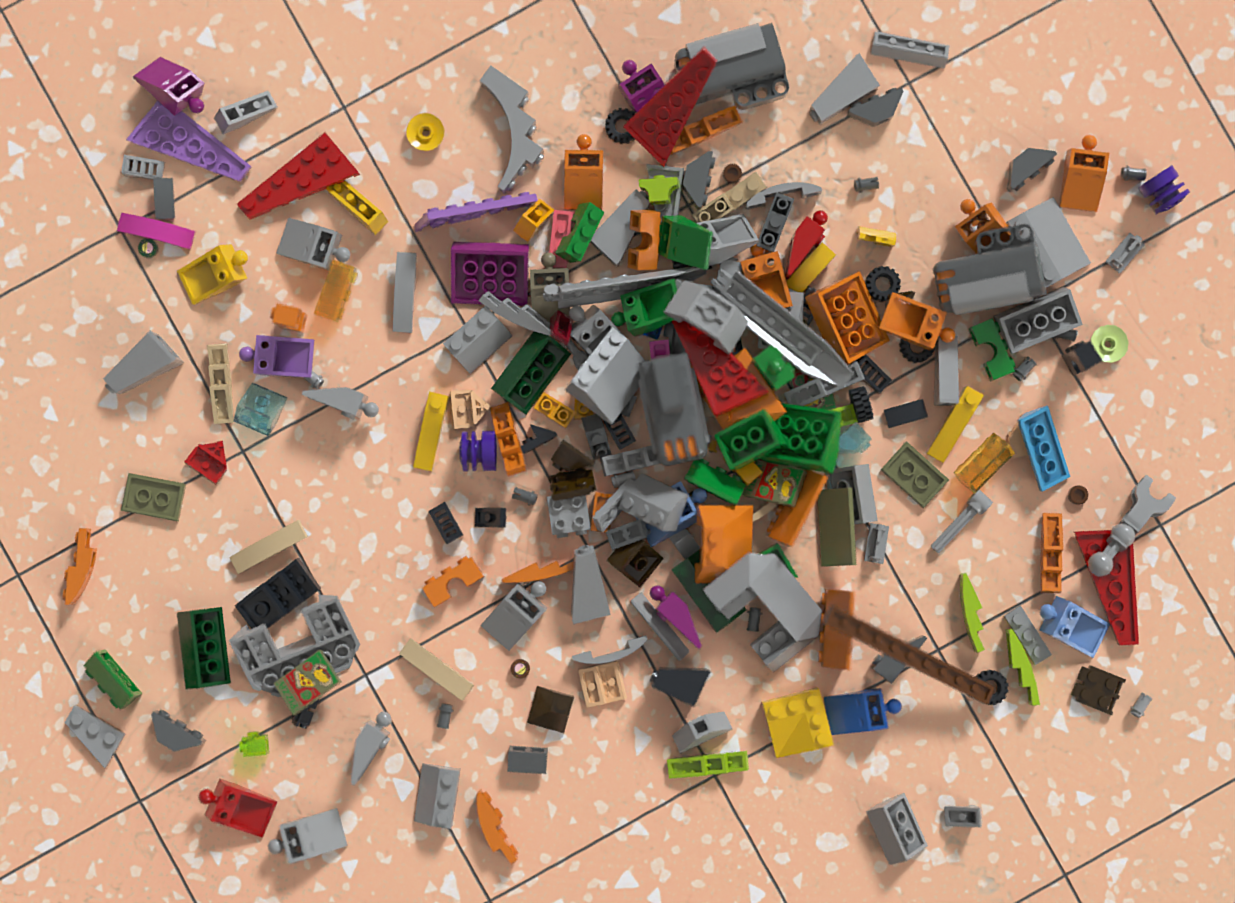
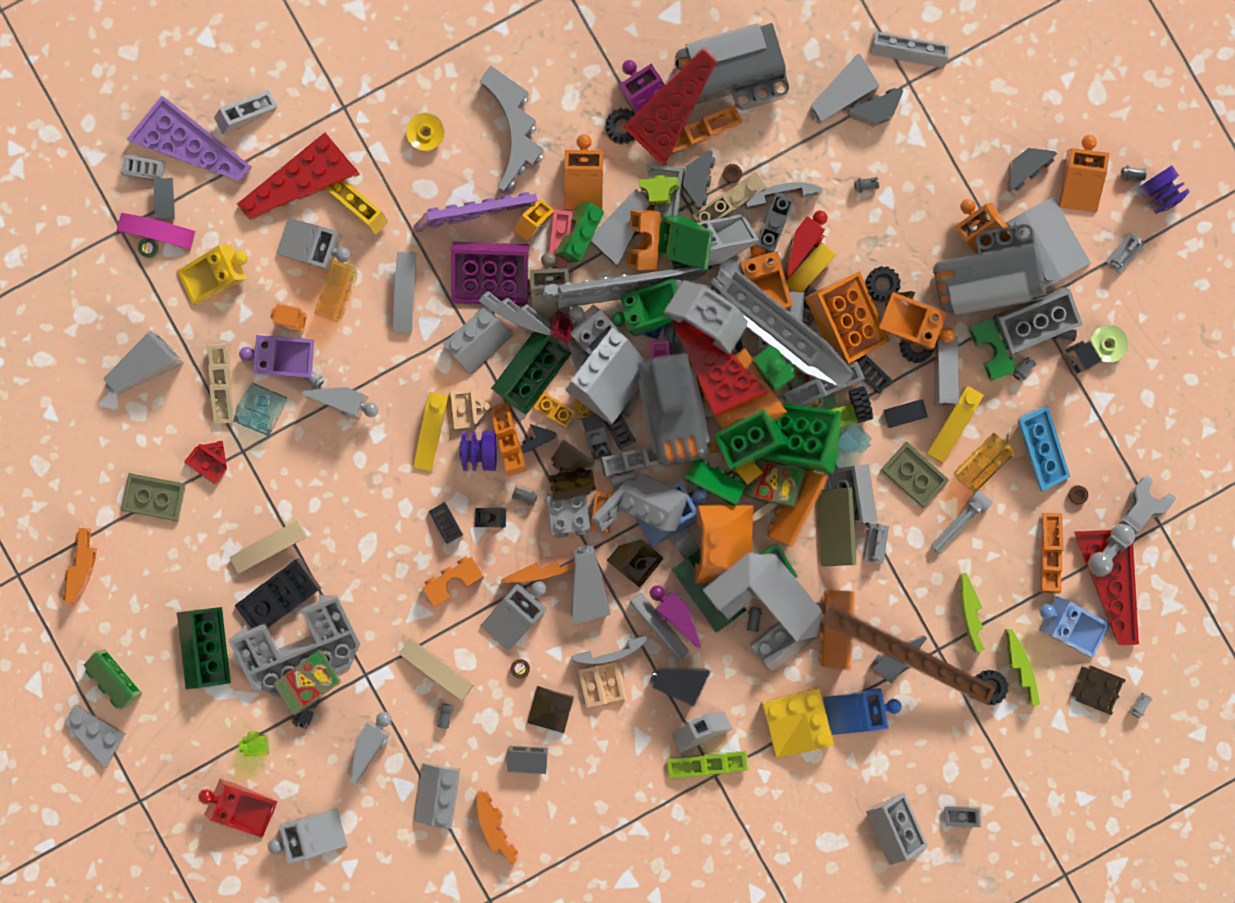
(172, 85): magenta slope -> none
(174, 733): dark grey slope -> none
(627, 533): dark grey hinge -> none
(879, 237): yellow slope -> none
(1027, 635): light grey plate -> none

